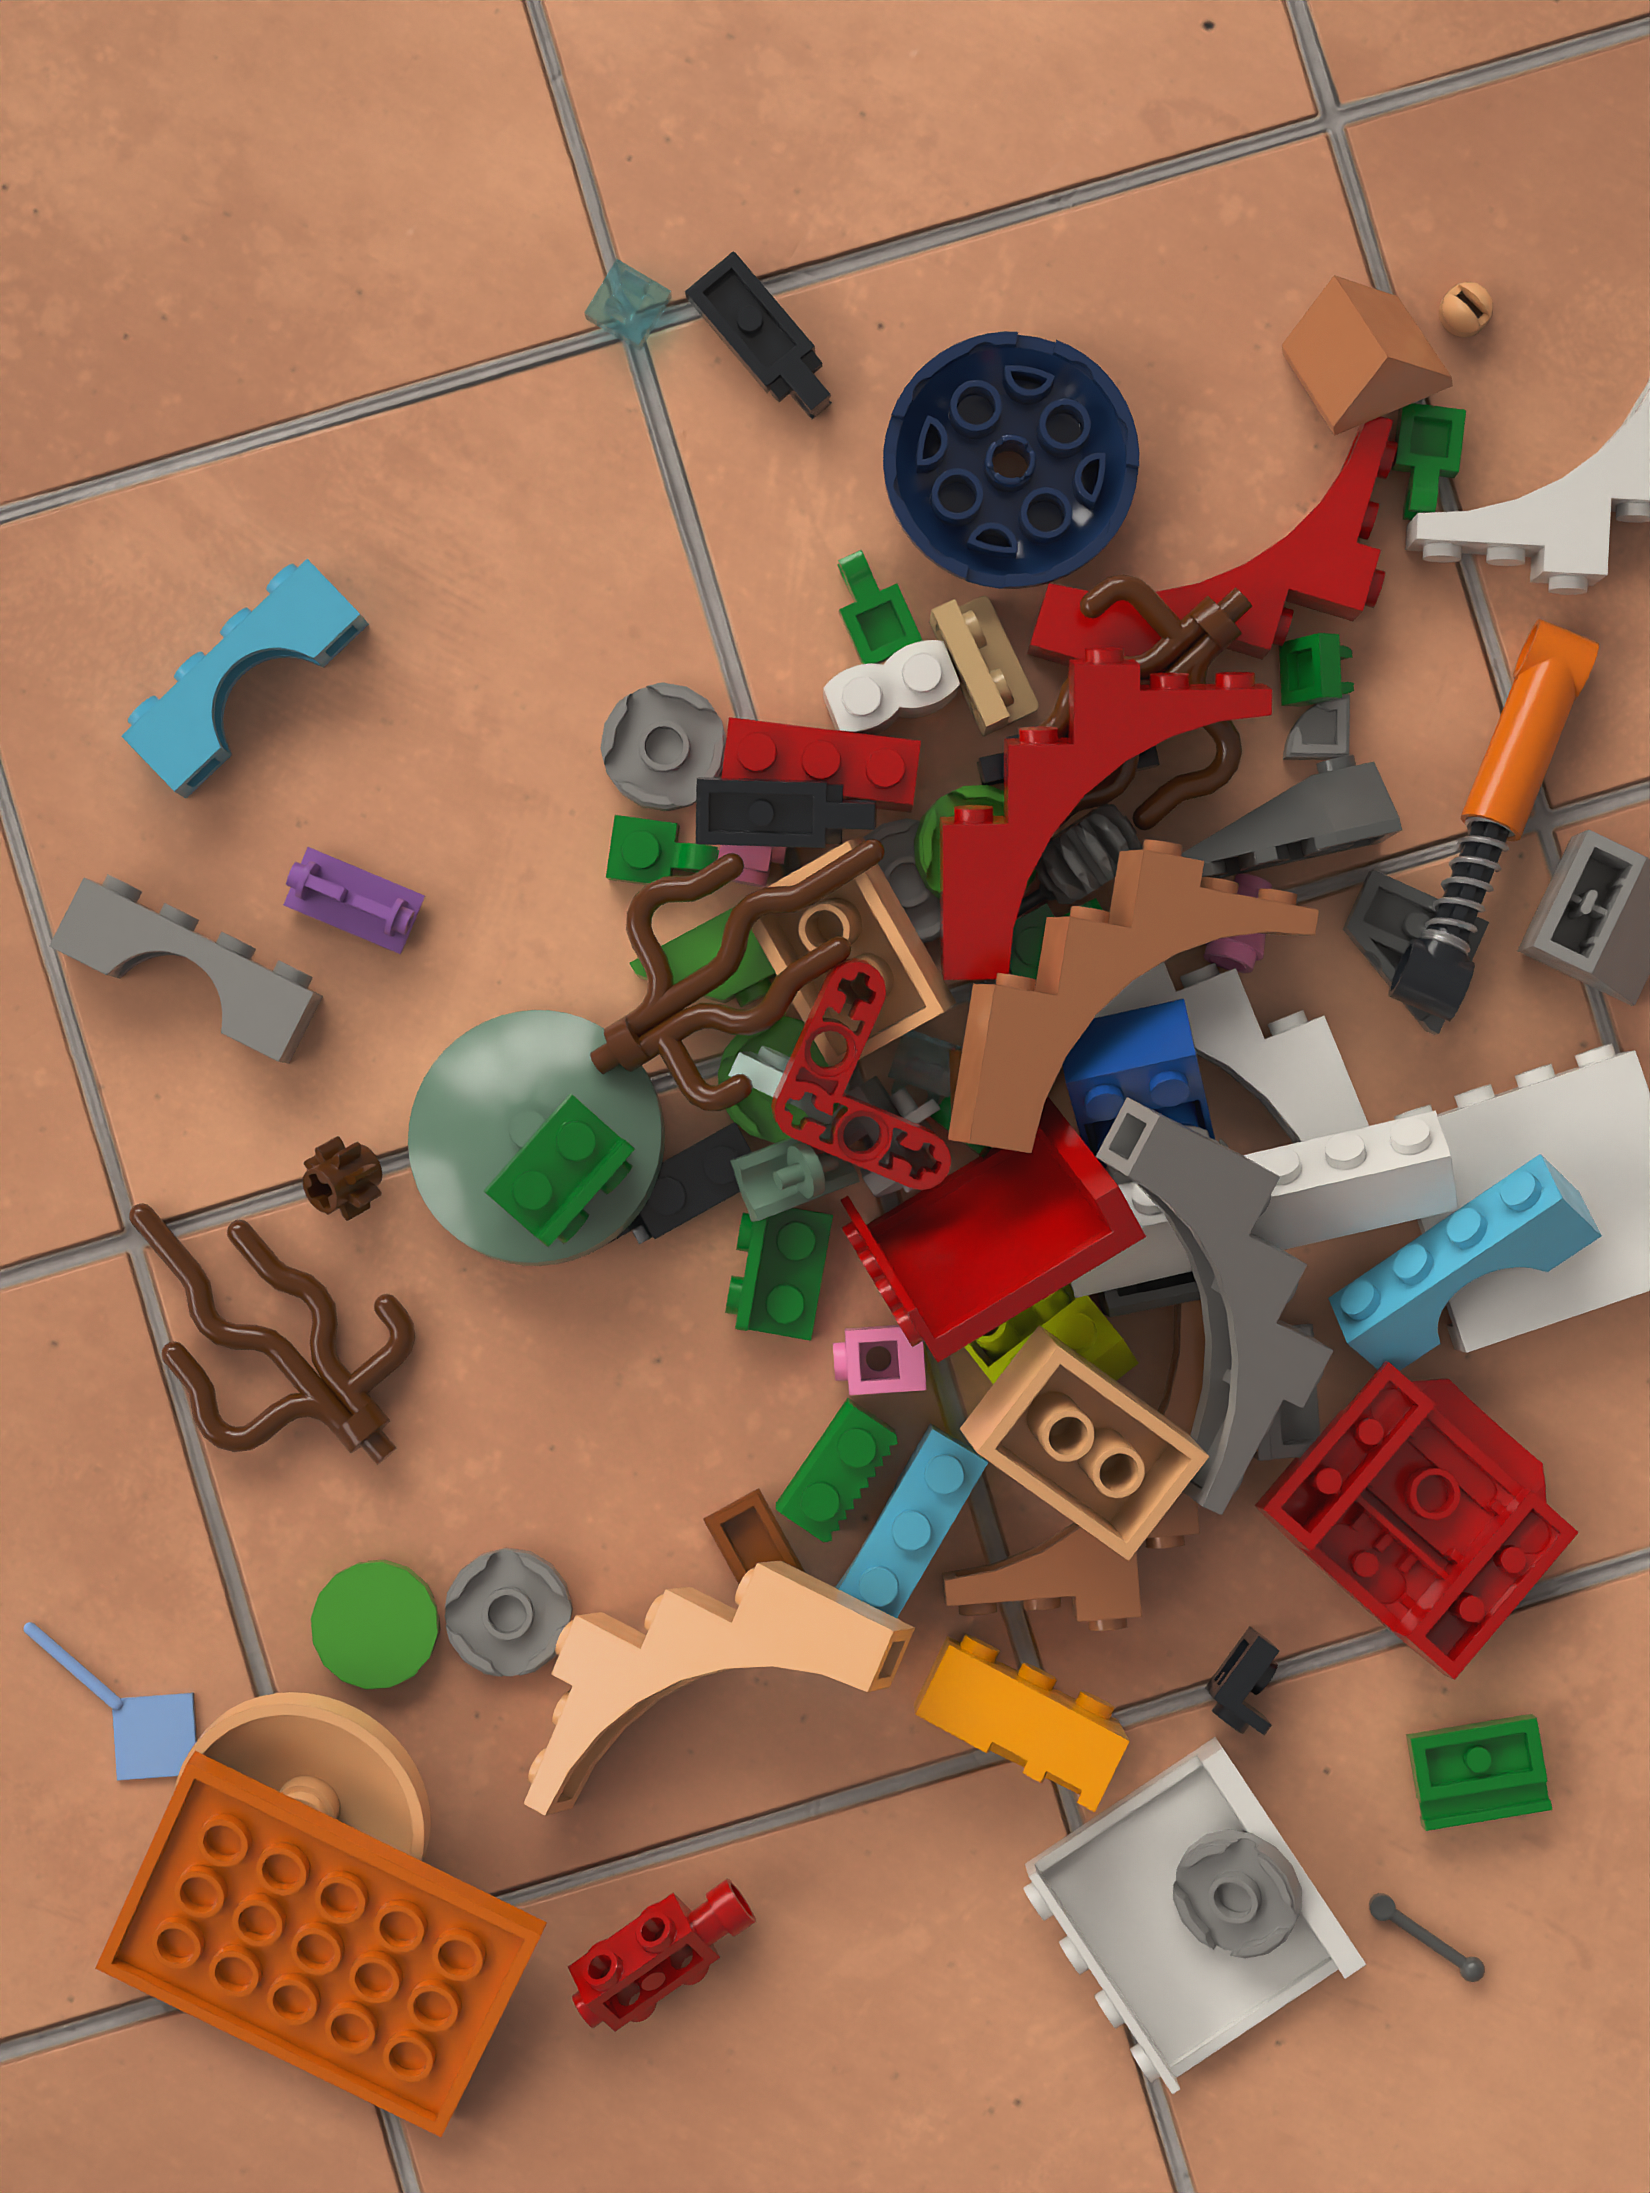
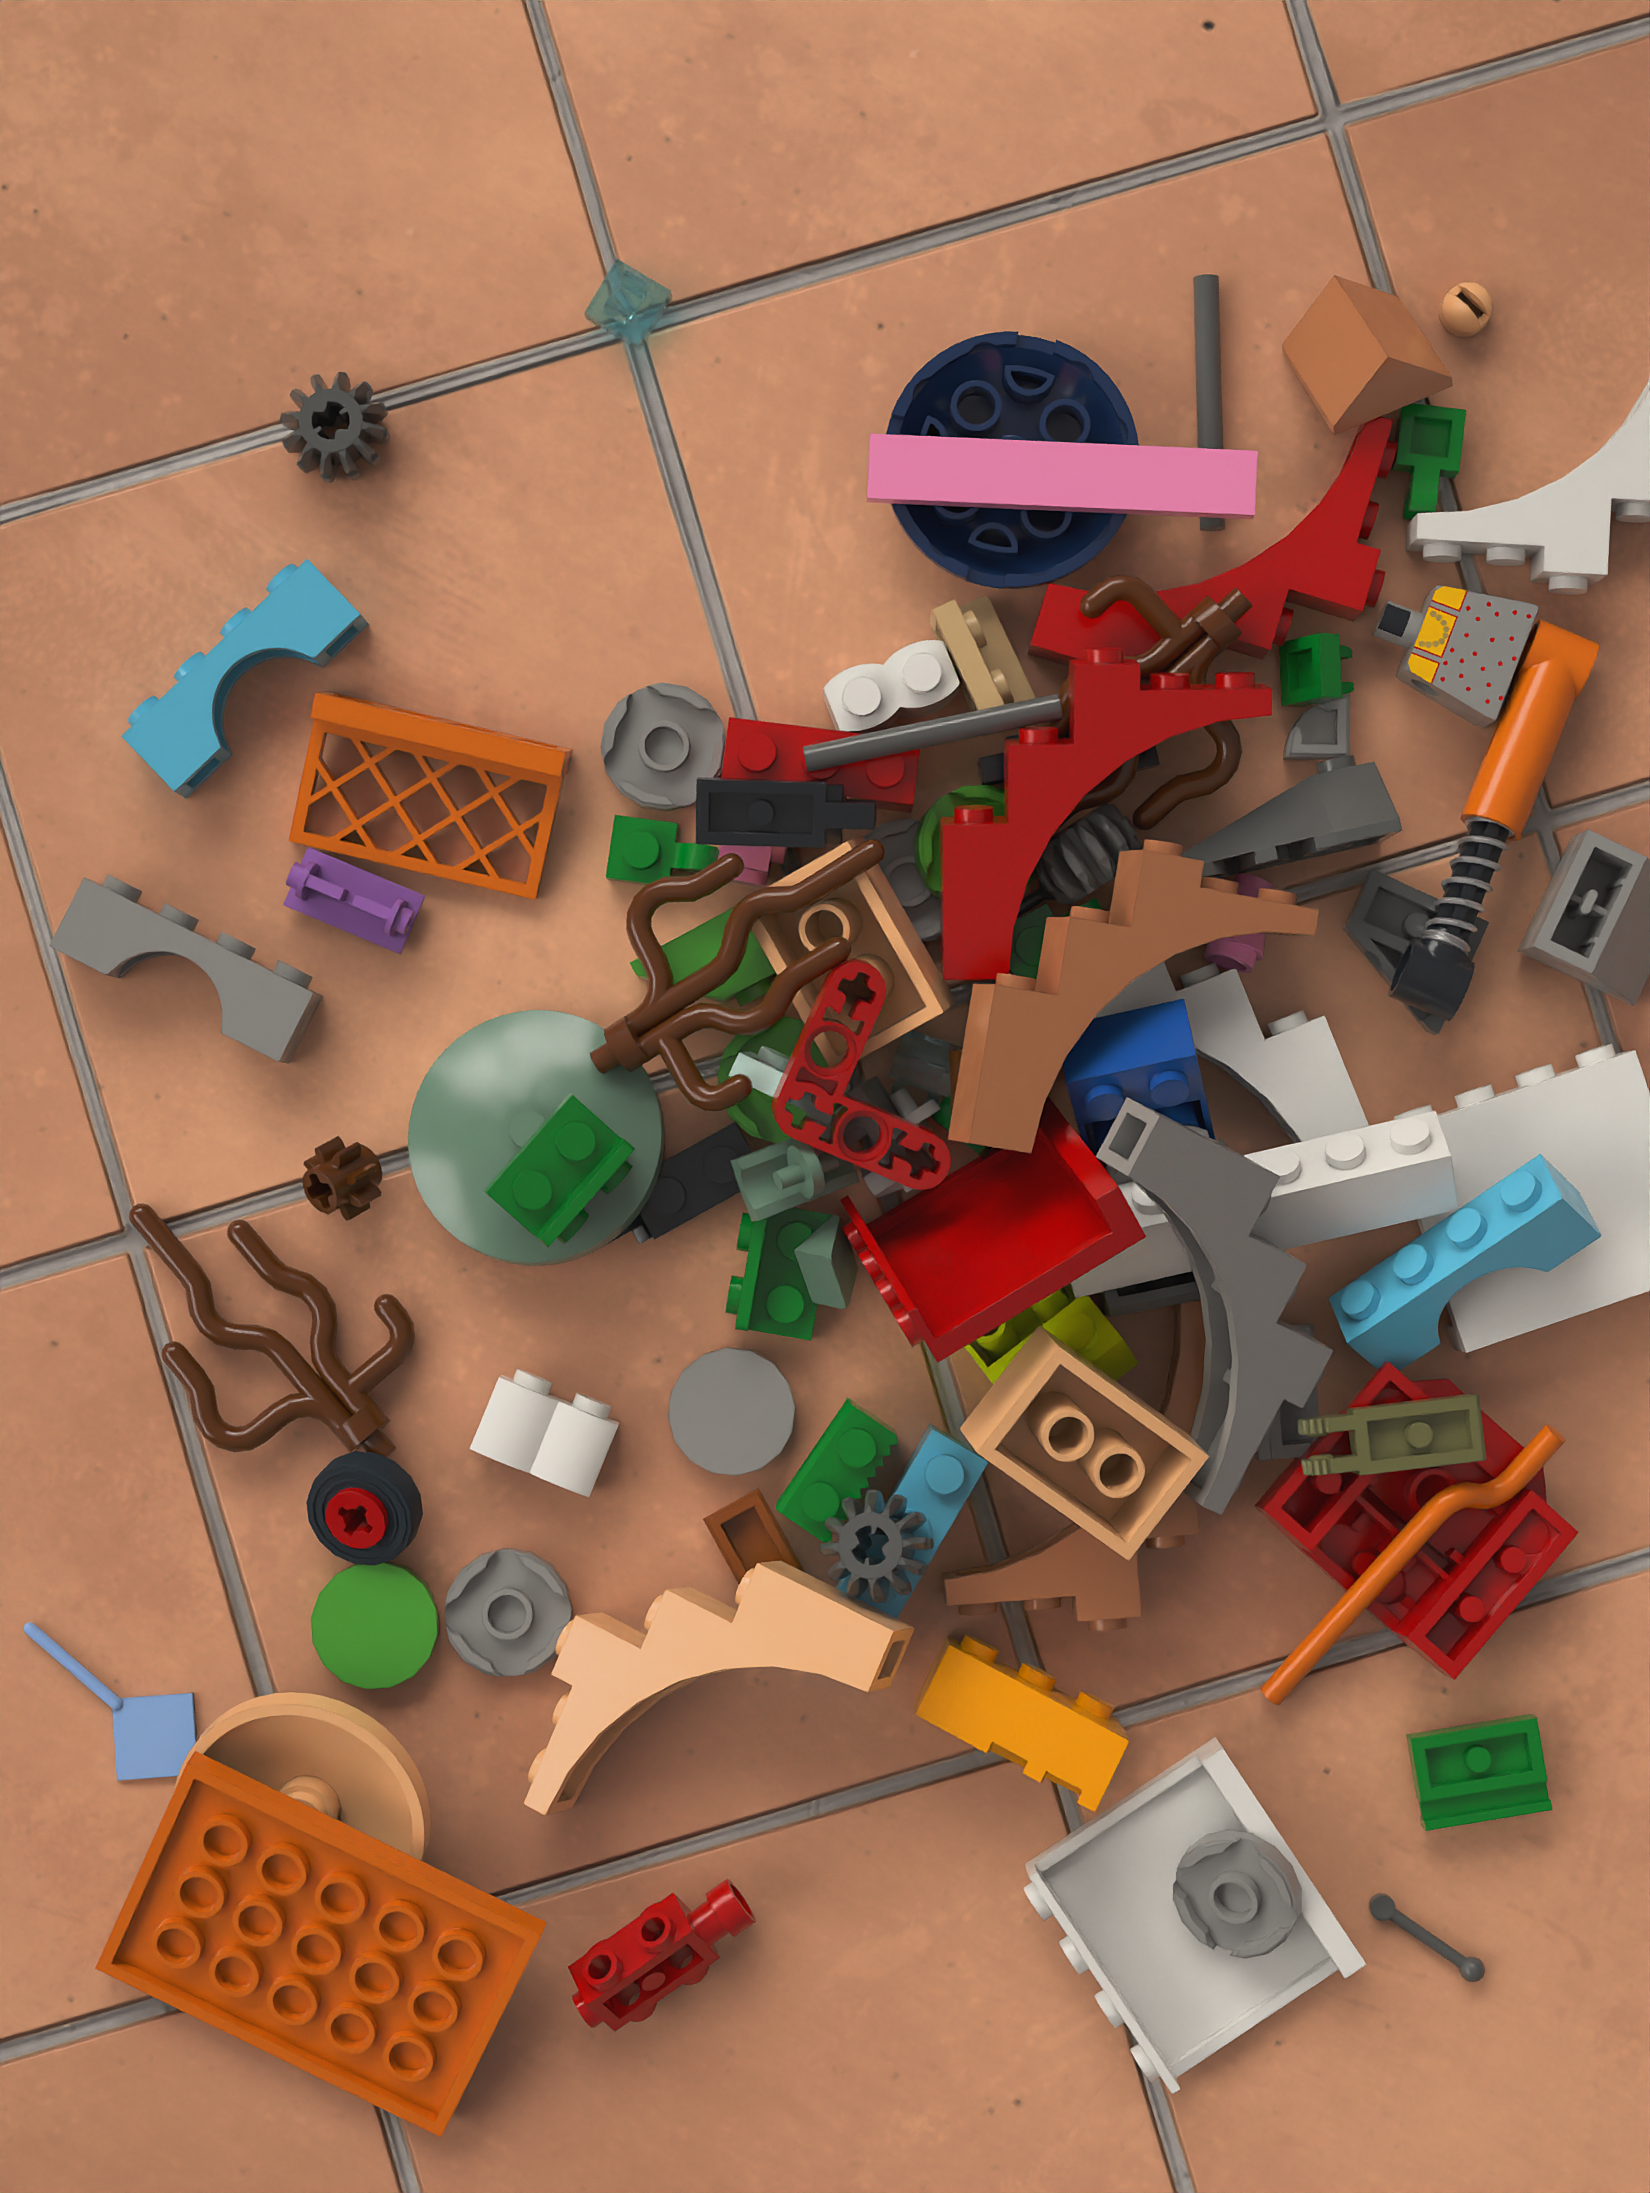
(321, 411): none -> dark grey gear
(387, 1514): none -> black wheel
(441, 740): none -> orange fence
(545, 1433): none -> white brick
(731, 1411): none -> light grey tile
(760, 333): black hinge -> none
(828, 1265): none -> sand green slope
(855, 1540): none -> dark grey gear
(877, 619): green plate -> none
(902, 1374): bright pink brick -> none
(932, 732): none -> dark grey bar
(1062, 476): none -> bright pink tile
(1208, 373): none -> dark grey bar
(1244, 1671): black bracket -> none
(1400, 1436): none -> olive hinge
(1400, 1552): none -> orange piece
(1459, 648): none -> light grey torso

